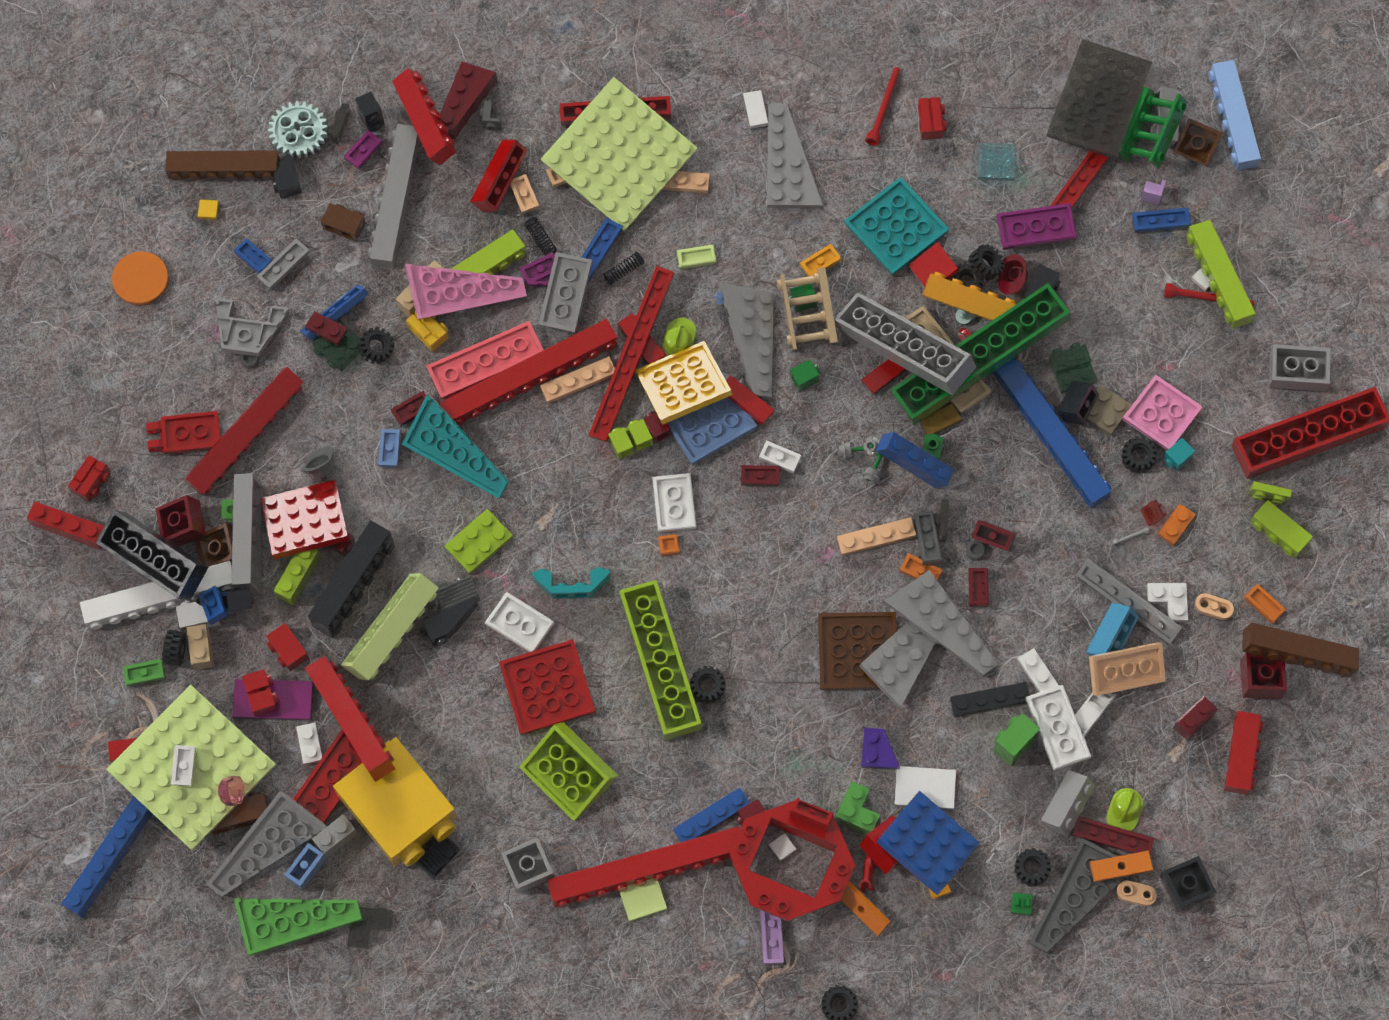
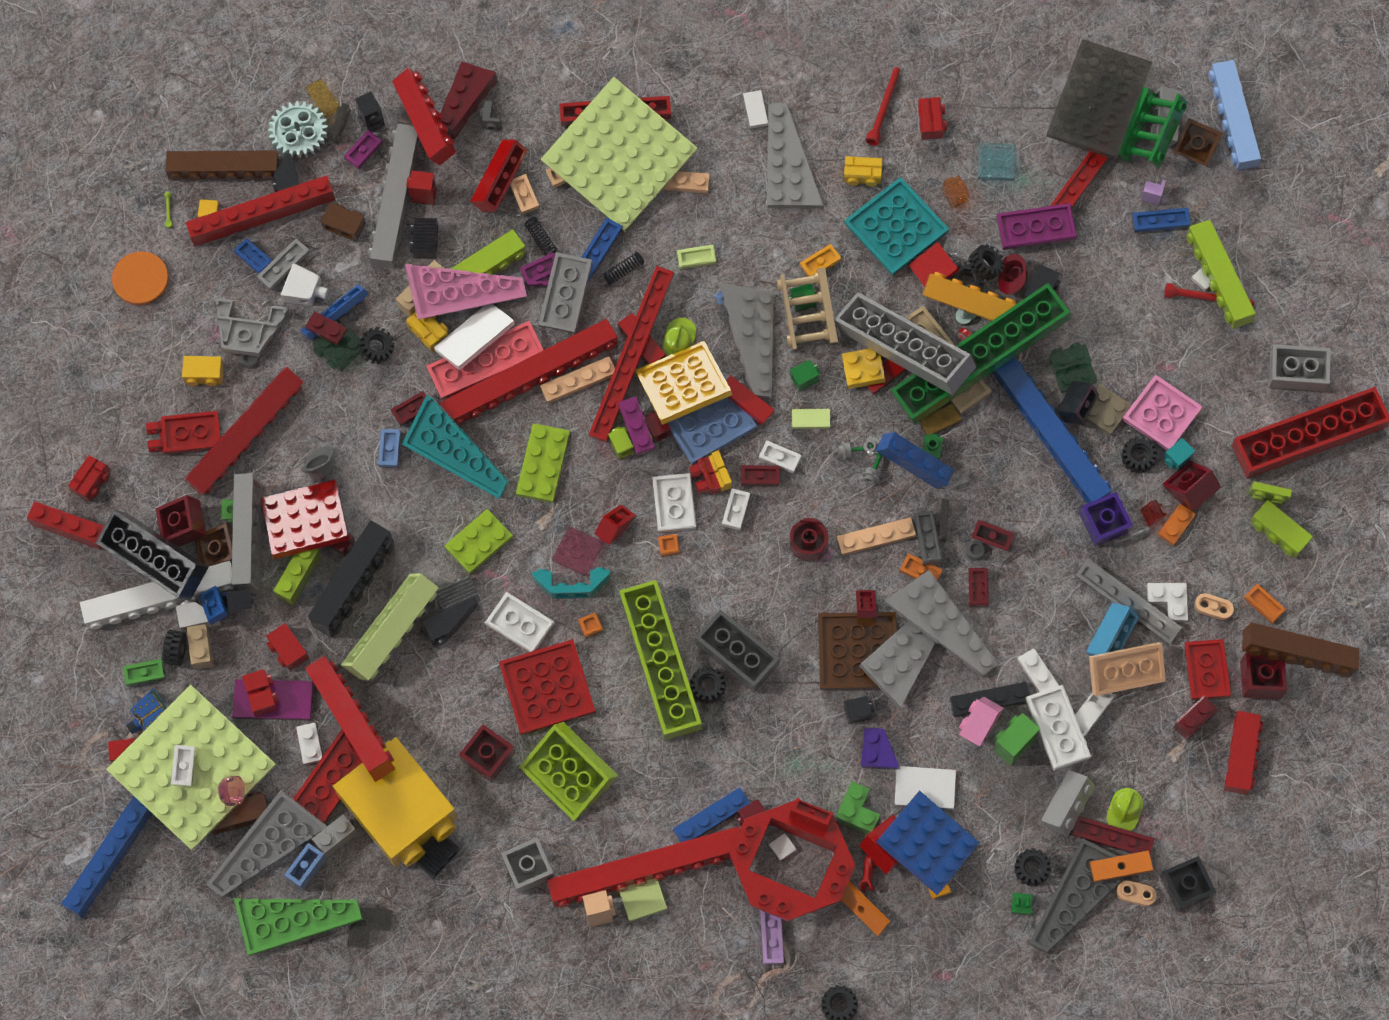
(146, 711): none -> blue torso
(168, 223): none -> lime hinge
(202, 370): none -> yellow brick
(260, 211): none -> red brick
(302, 287): none -> white torso
(322, 97): none -> clear yellow tile
(422, 187): none -> red brick
(425, 238): none -> black brick
(474, 336): none -> white tile
(487, 753): none -> dark red brick
(543, 463): none -> lime plate
(577, 551): none -> clear pink tile
(590, 625): none -> orange tile
(599, 908): none -> light nougat brick
(614, 524): none -> red slope
(636, 426): none -> magenta plate
(713, 472): none -> red hips
(736, 509): none -> white plate
(737, 651): none -> dark grey brick
(807, 529): none -> dark red brick
(810, 418): none -> yellowish green tile
(858, 709): none -> black brick
(862, 171): none -> yellow brick
(863, 368): none -> yellow plate
(866, 604): none -> dark red plate
(955, 191): none -> clear orange brick
(981, 720): none -> bright pink brick
(1105, 519): none -> dark purple brick
(1192, 485): none -> dark red slope
(1207, 669): none -> red plate

